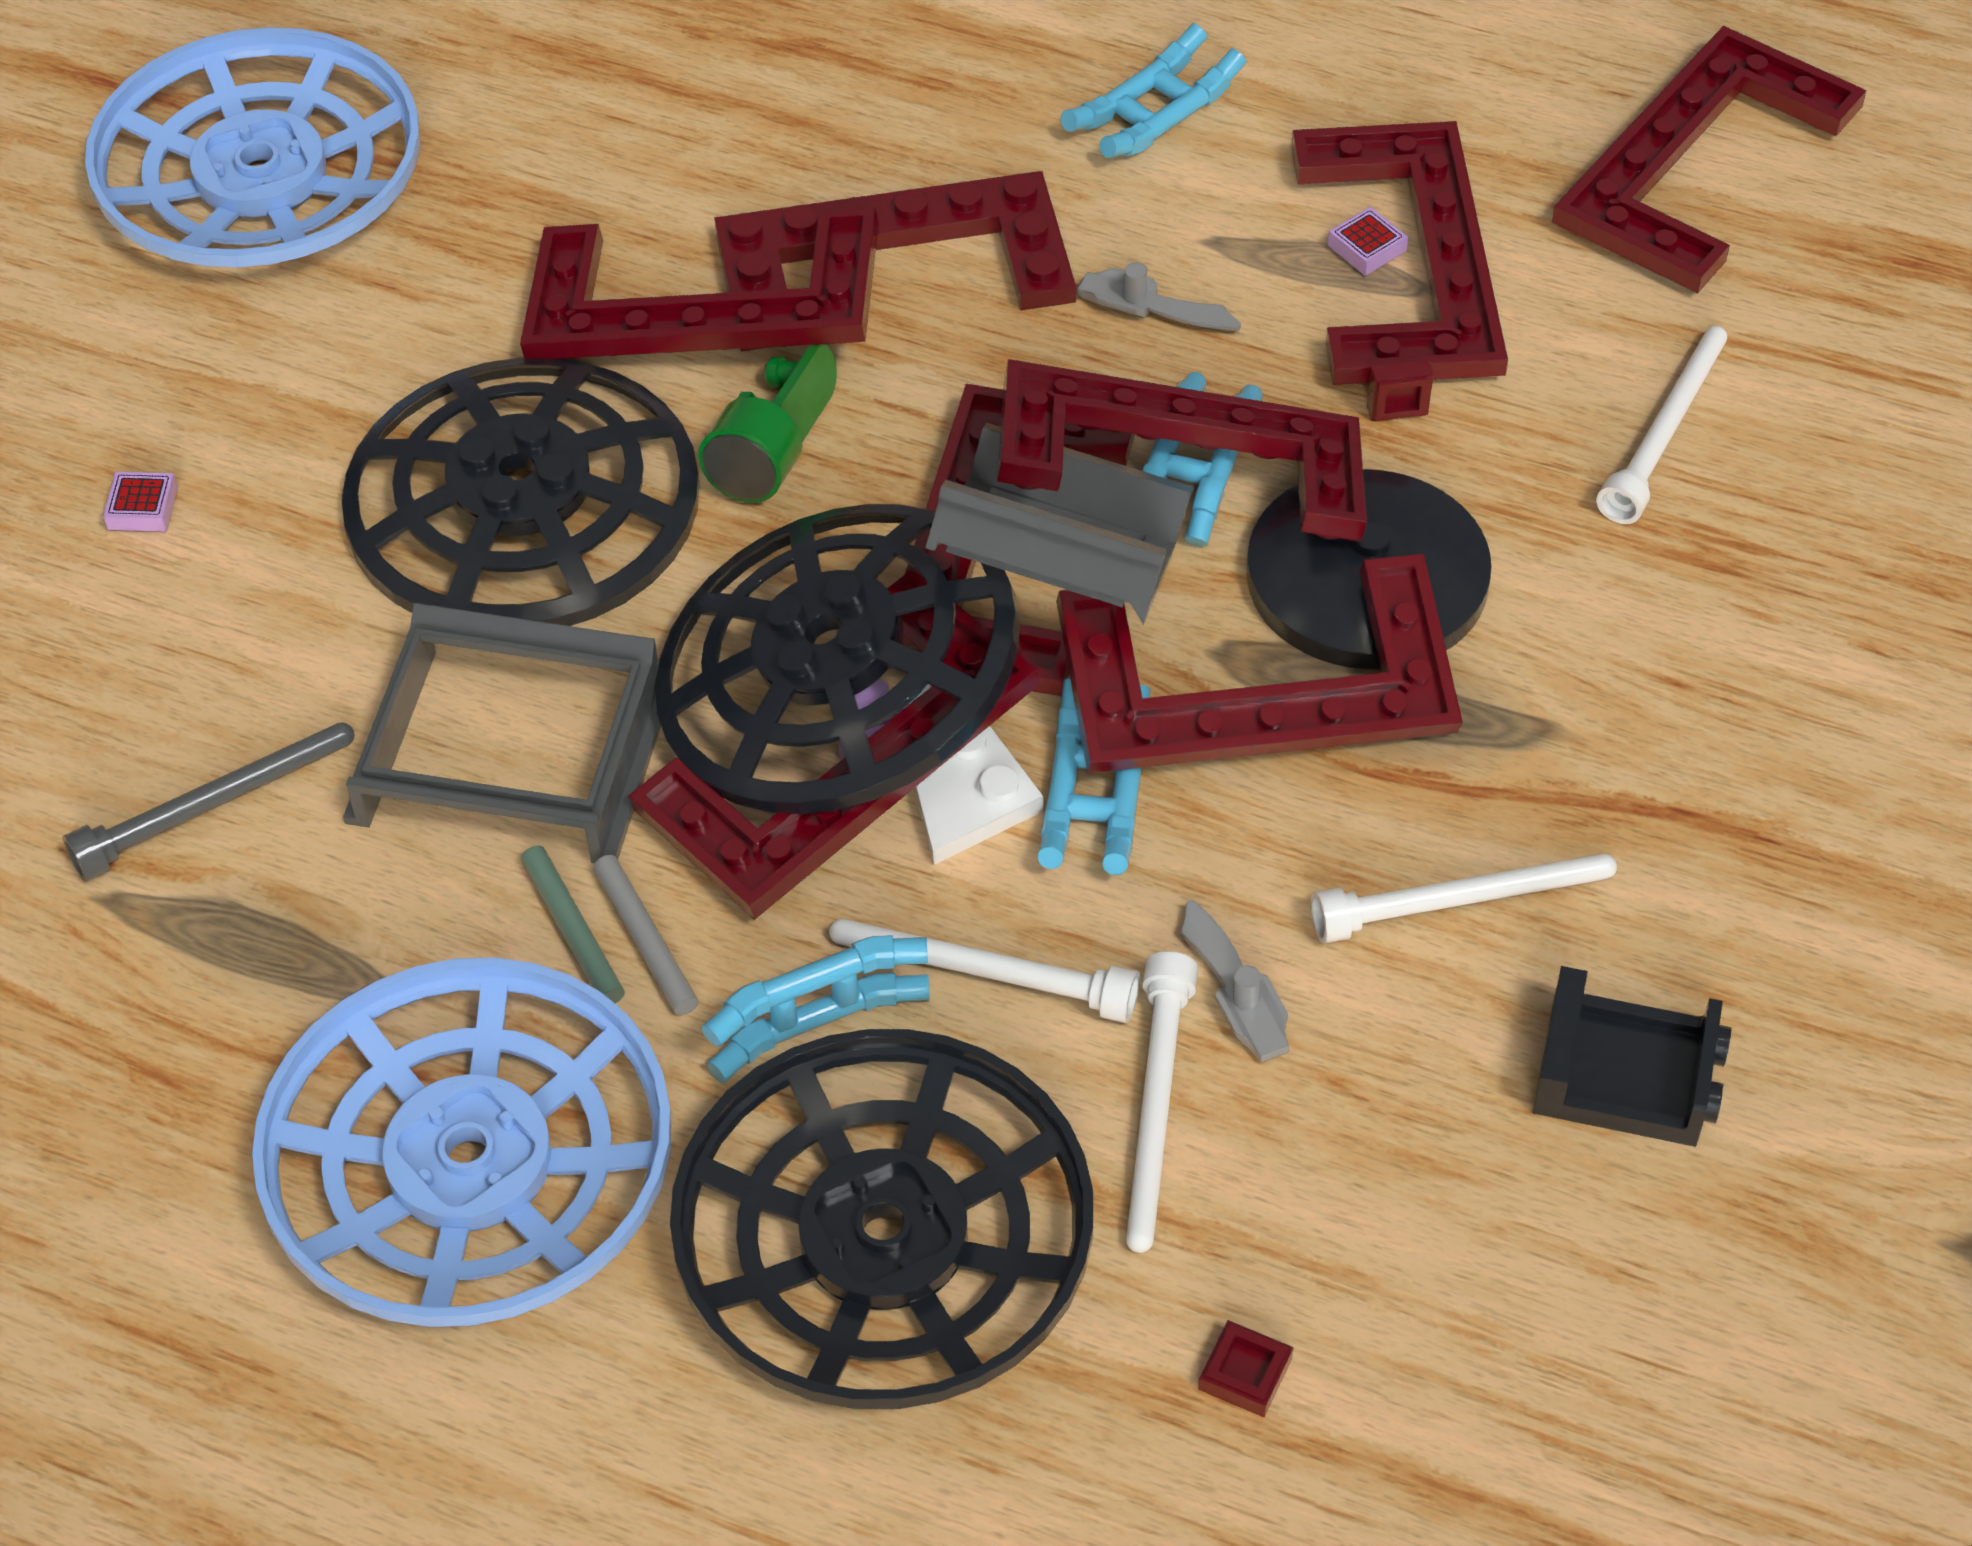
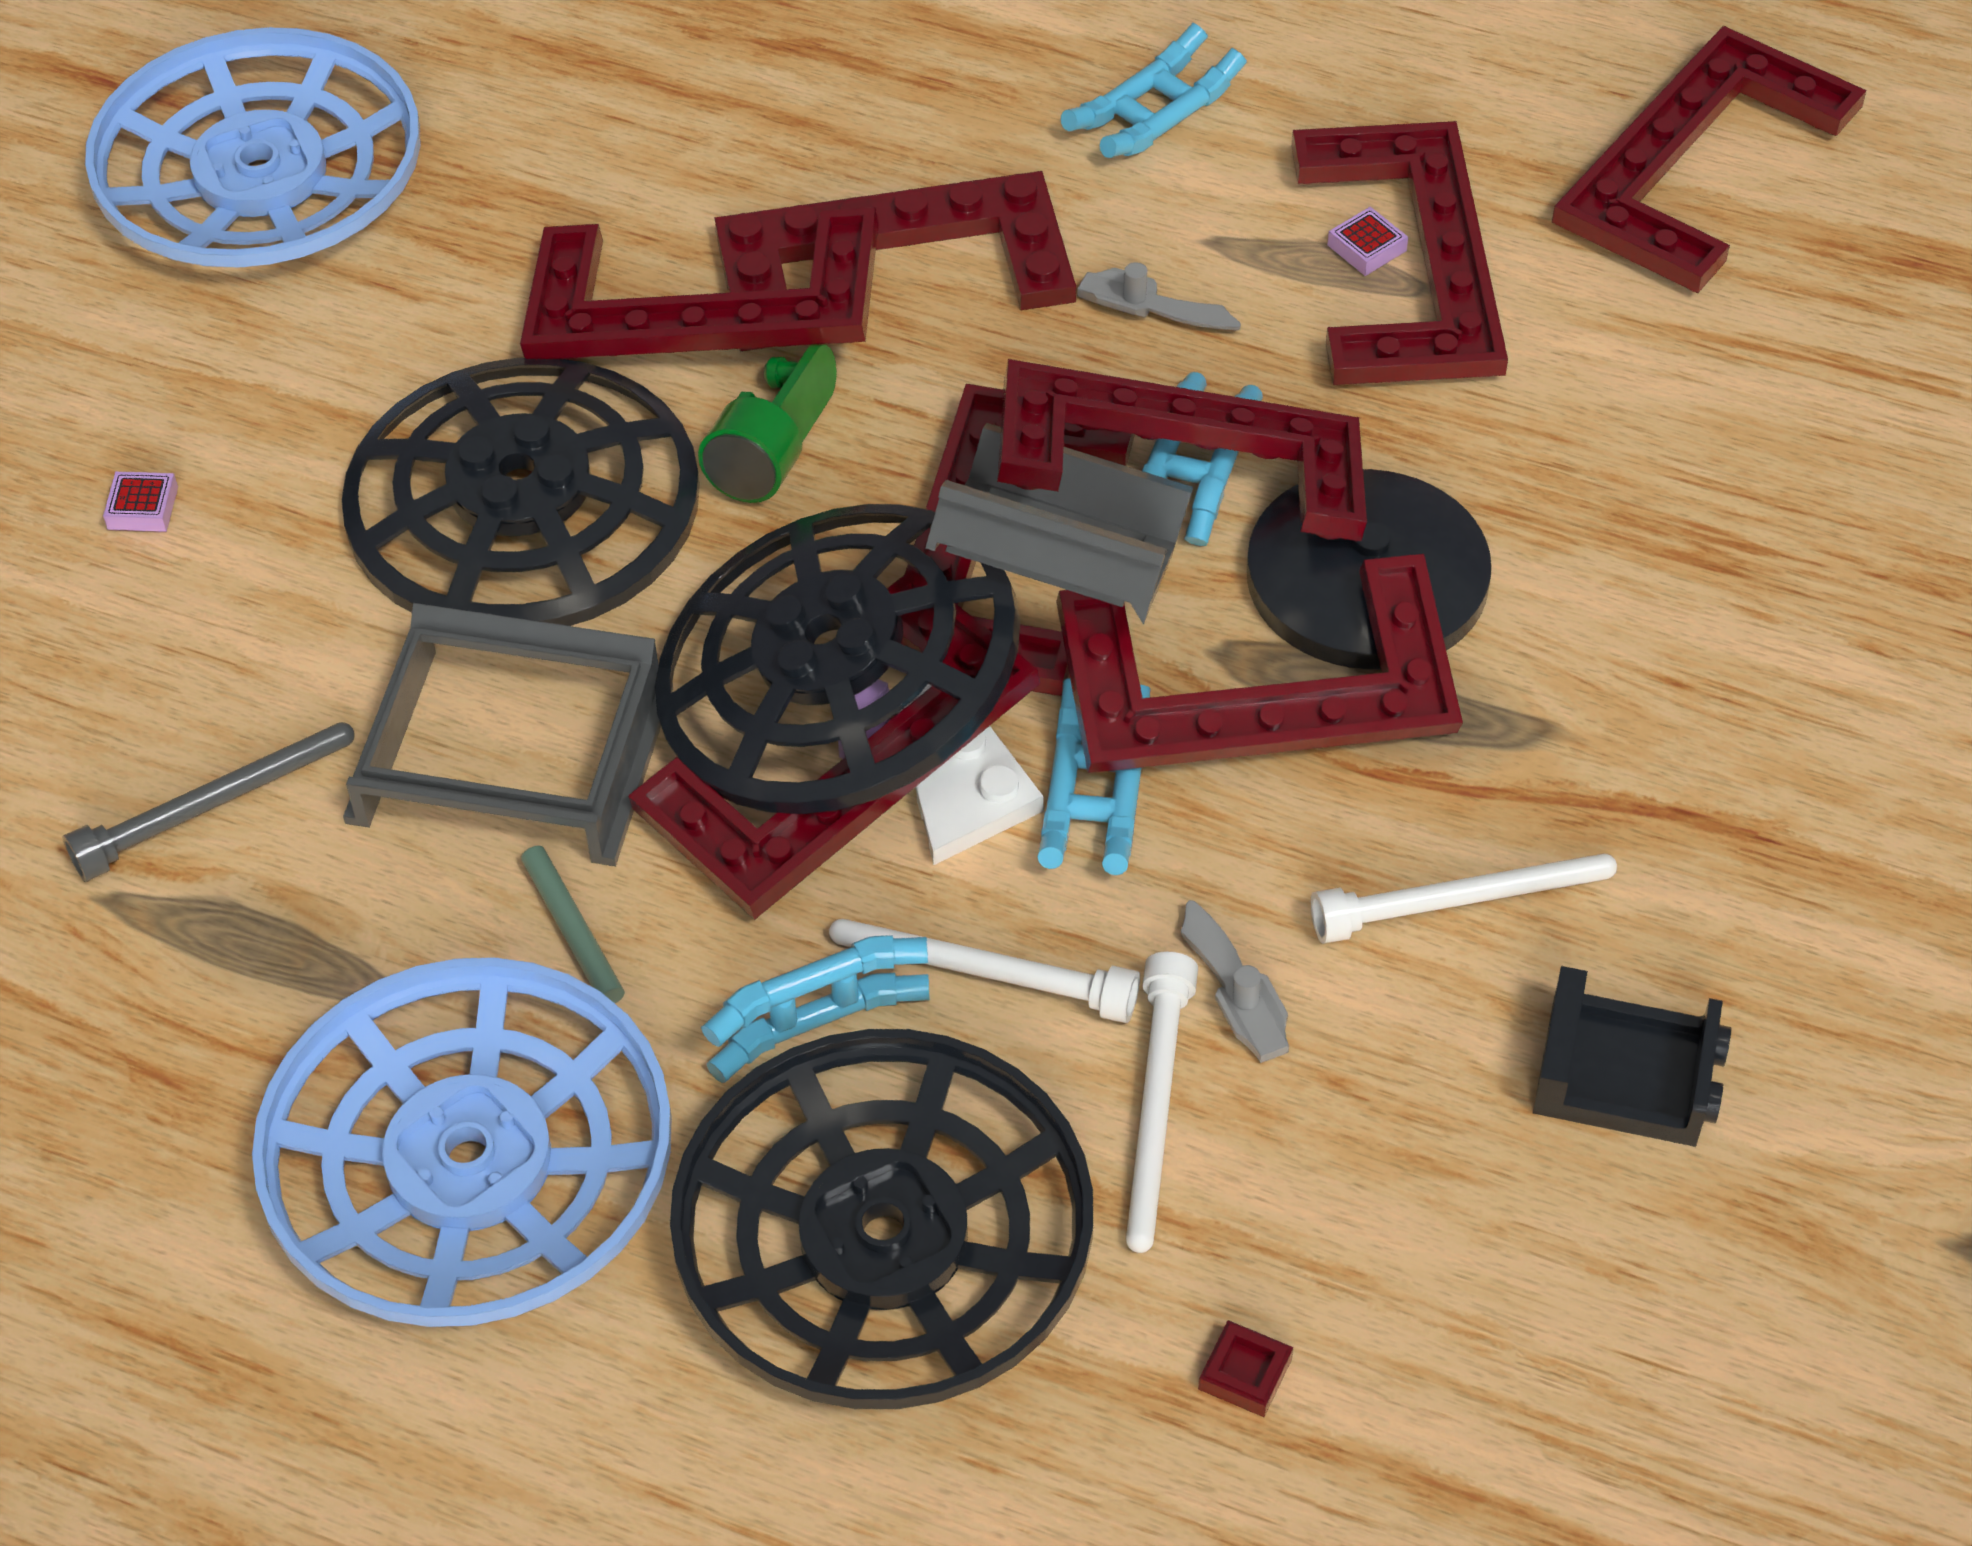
(645, 935): light grey bar -> none
(1400, 390): dark red tile -> none
(1627, 491): white piece -> none

